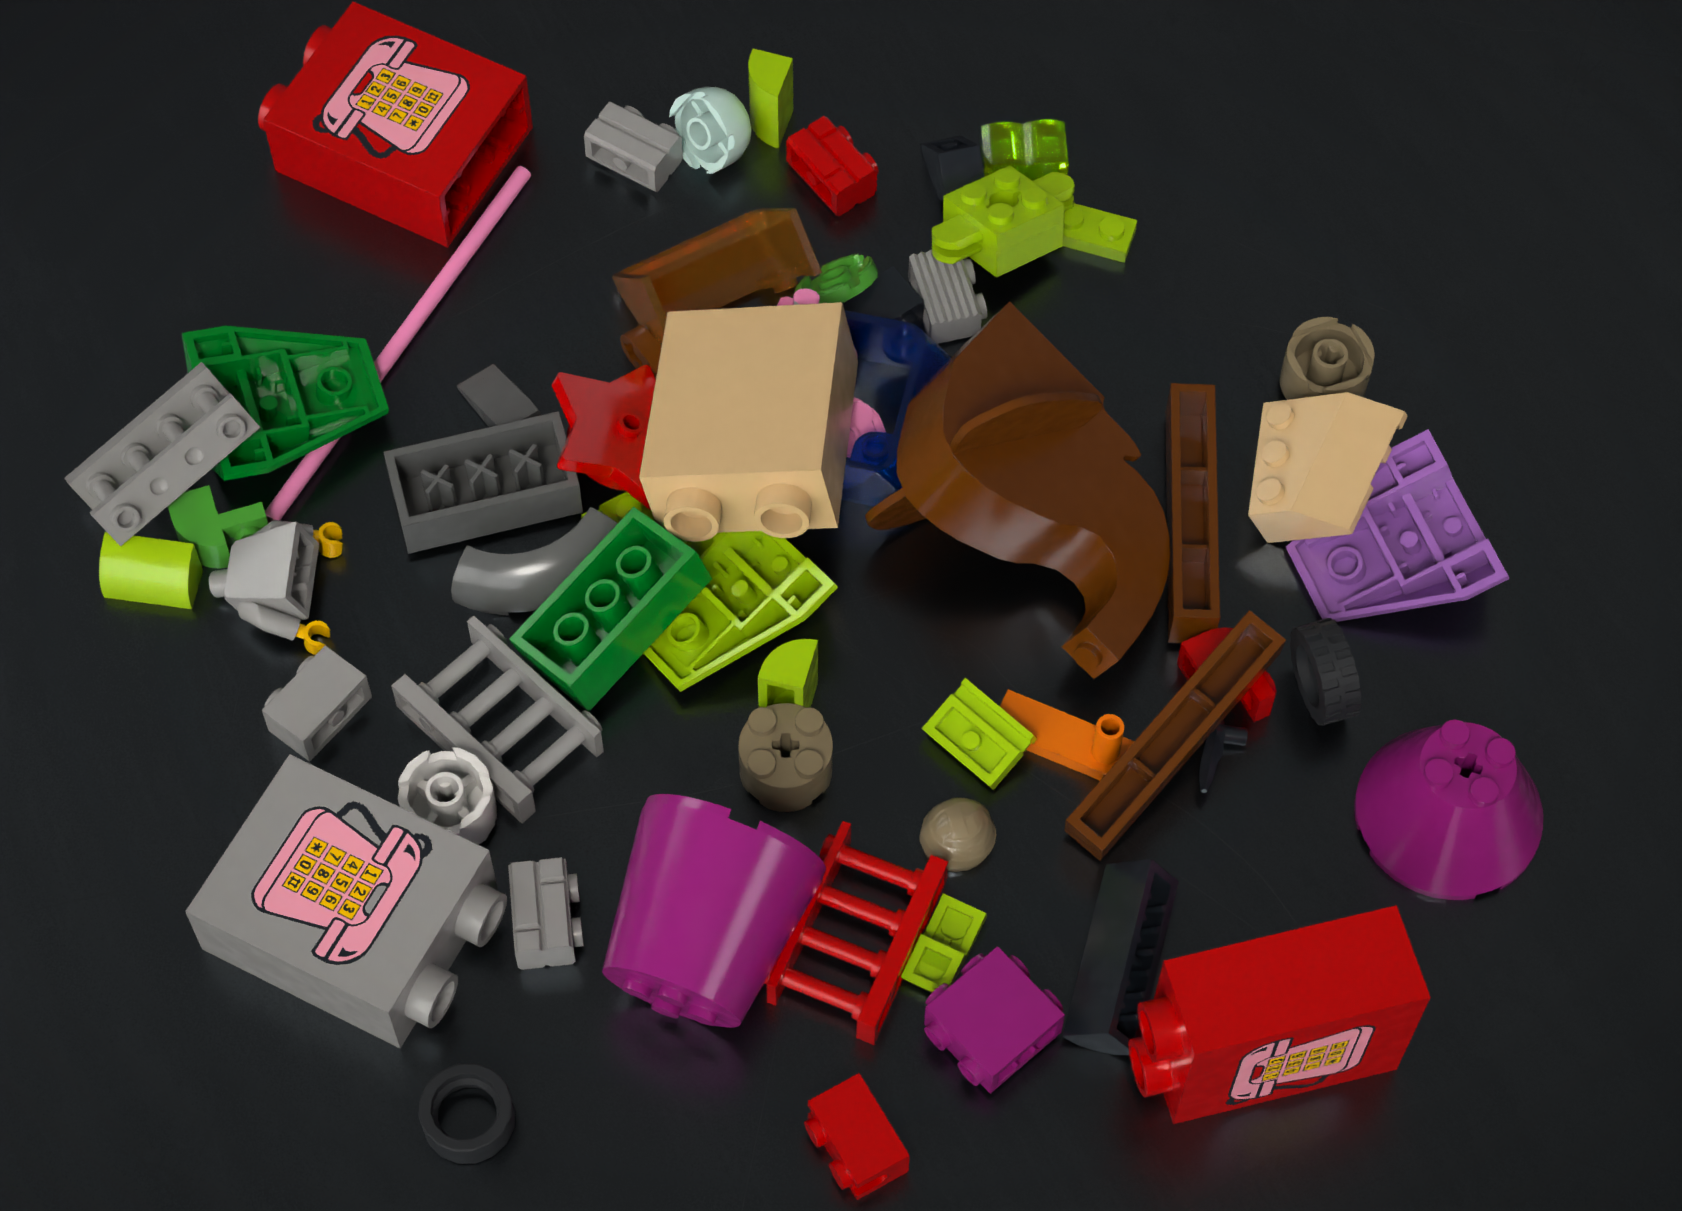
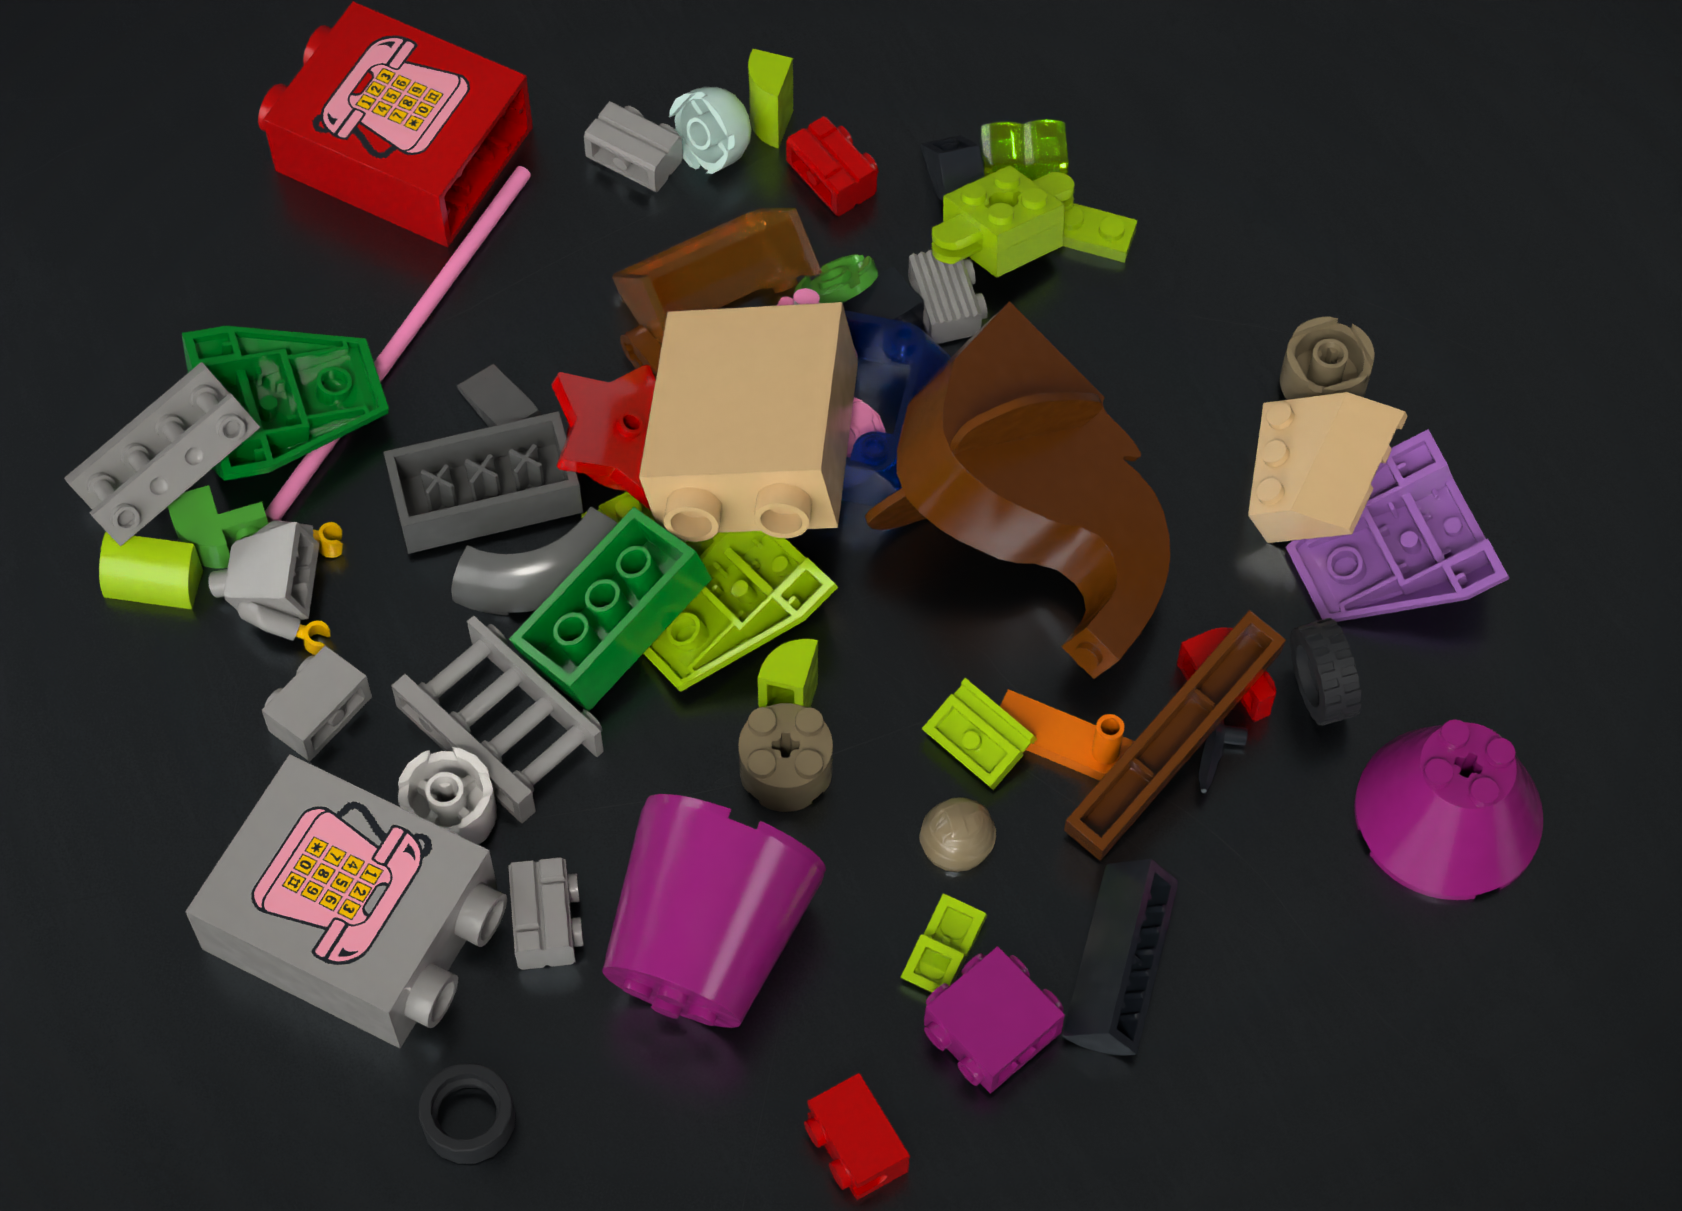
(886, 967): red fence -> none
(1192, 511): reddish brown brick -> none
(1280, 1015): red brick -> none

